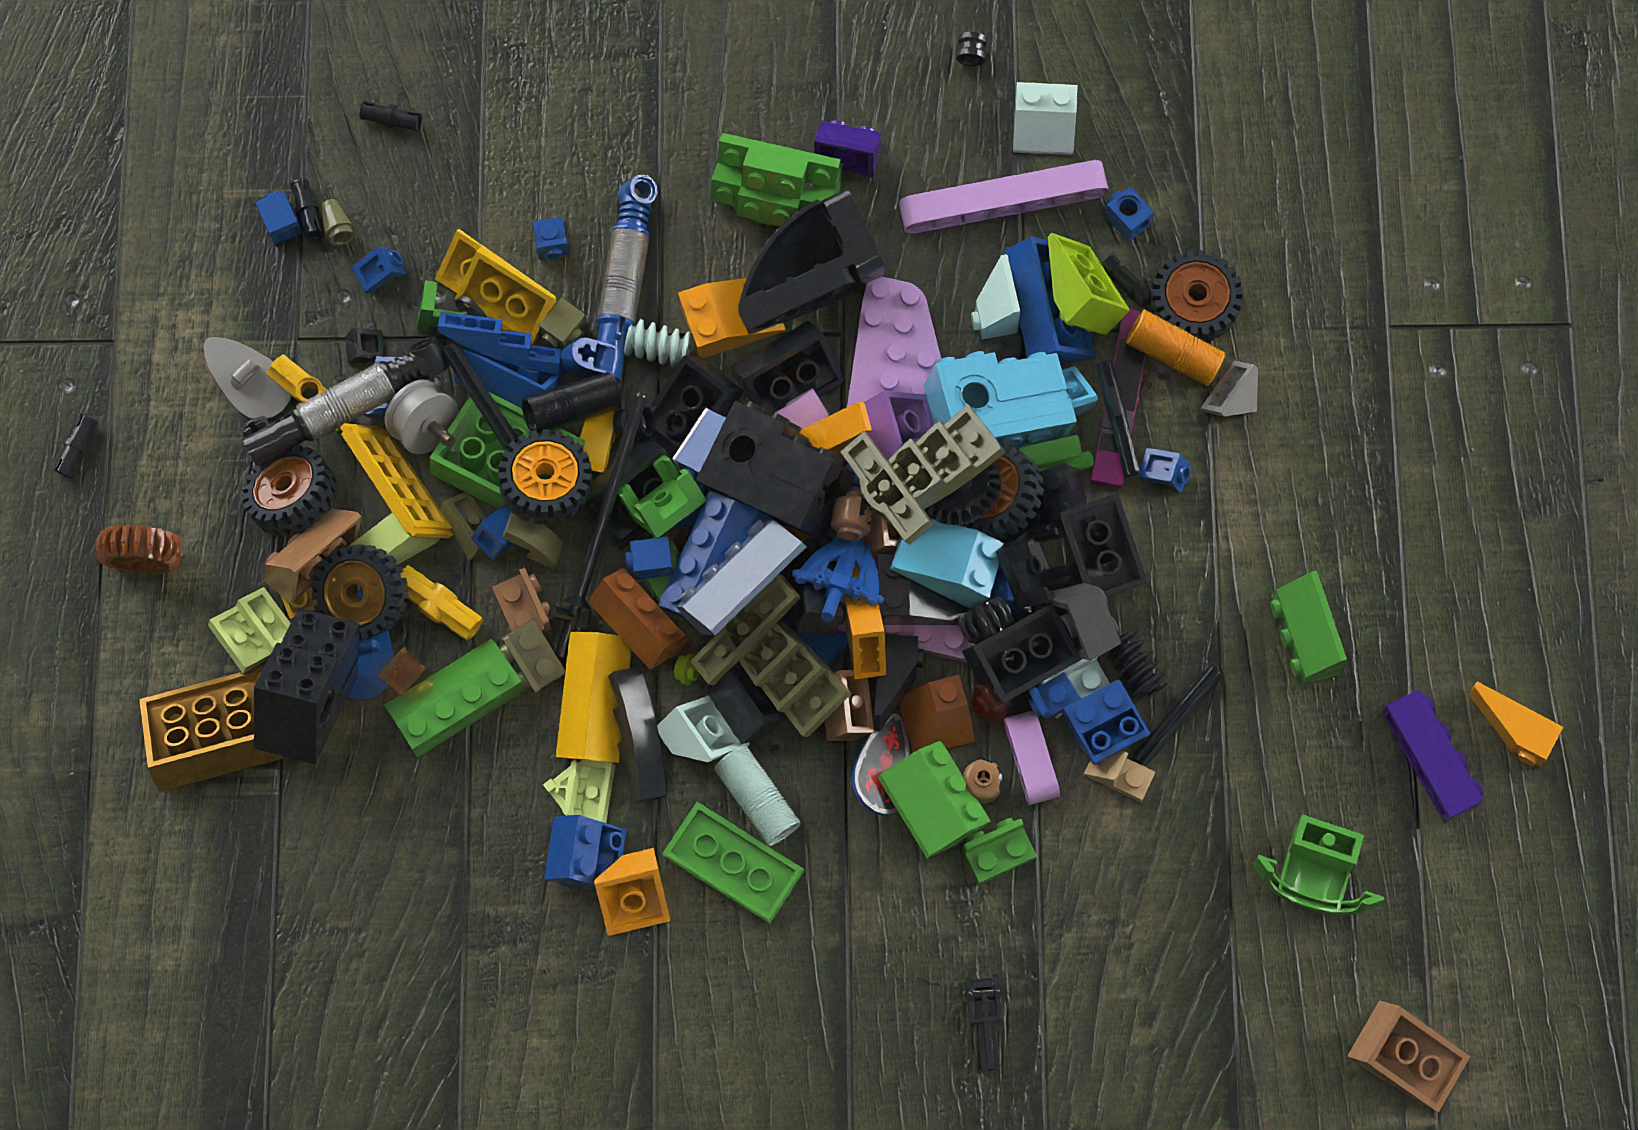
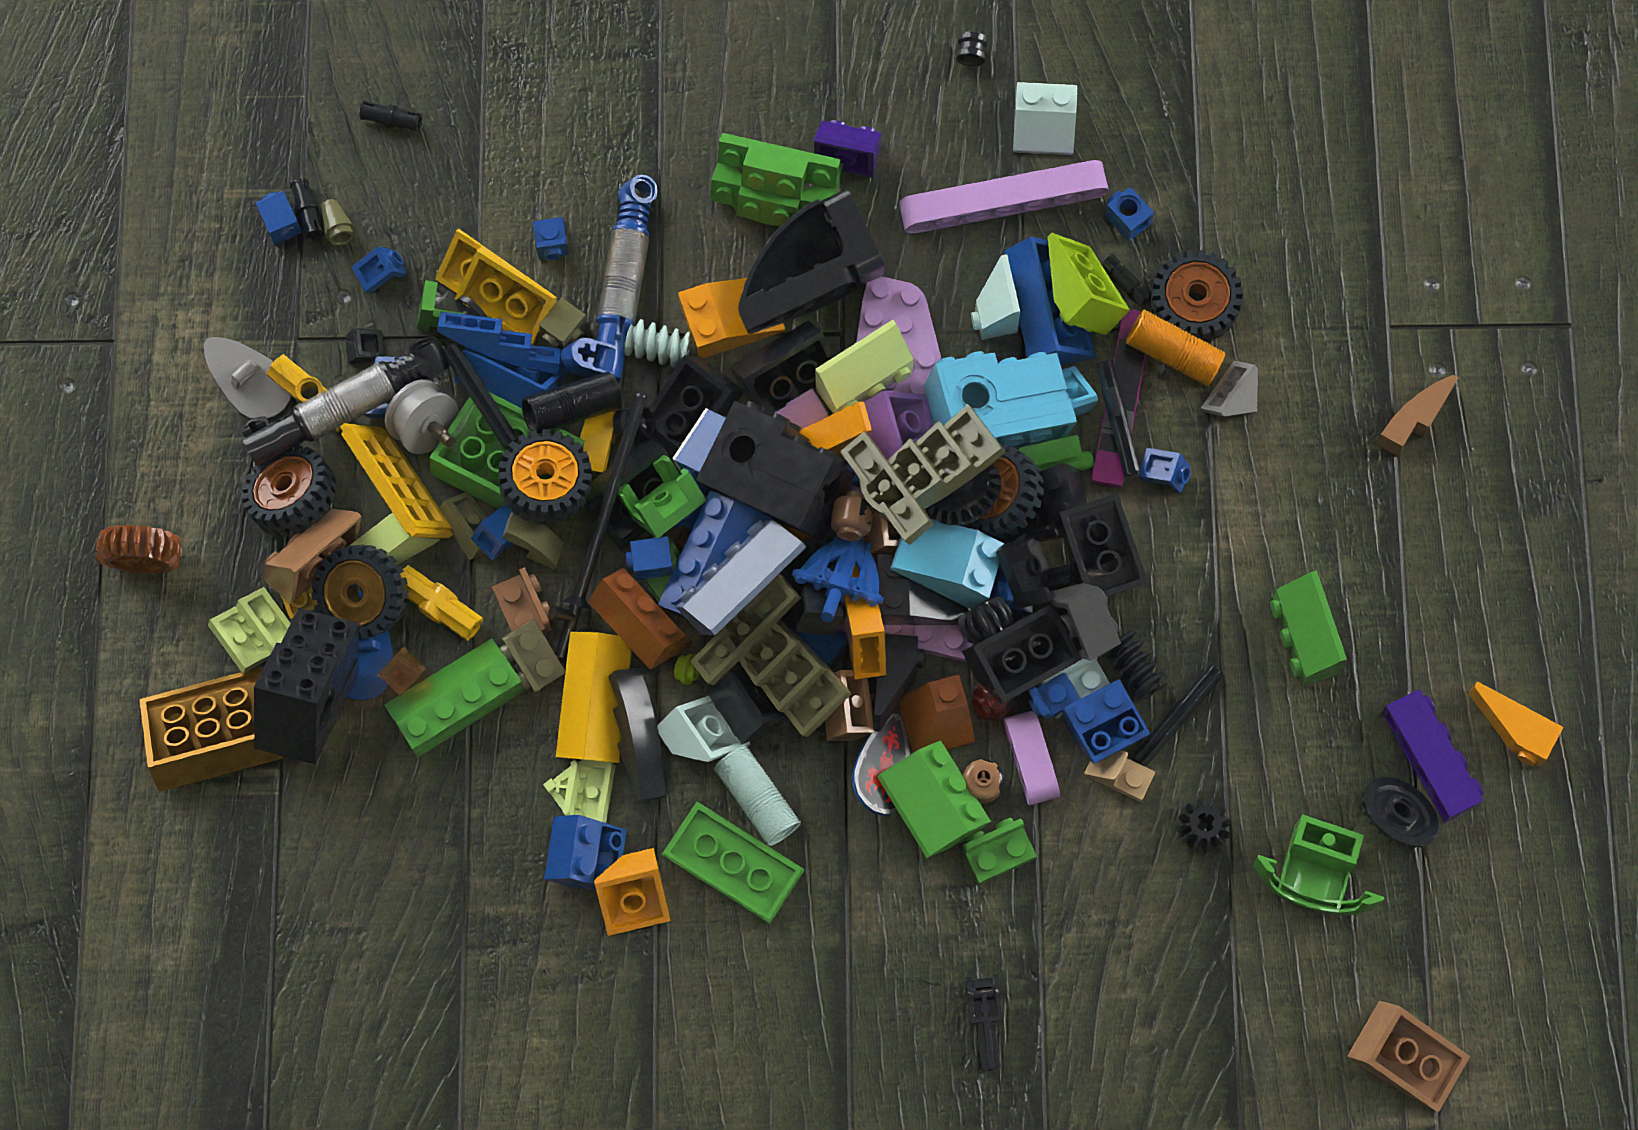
(75, 446): black pin -> none
(865, 368): none -> yellowish green slope
(1192, 819): none -> black gear
(1400, 812): none -> black gear
(1416, 415): none -> medium nougat slope

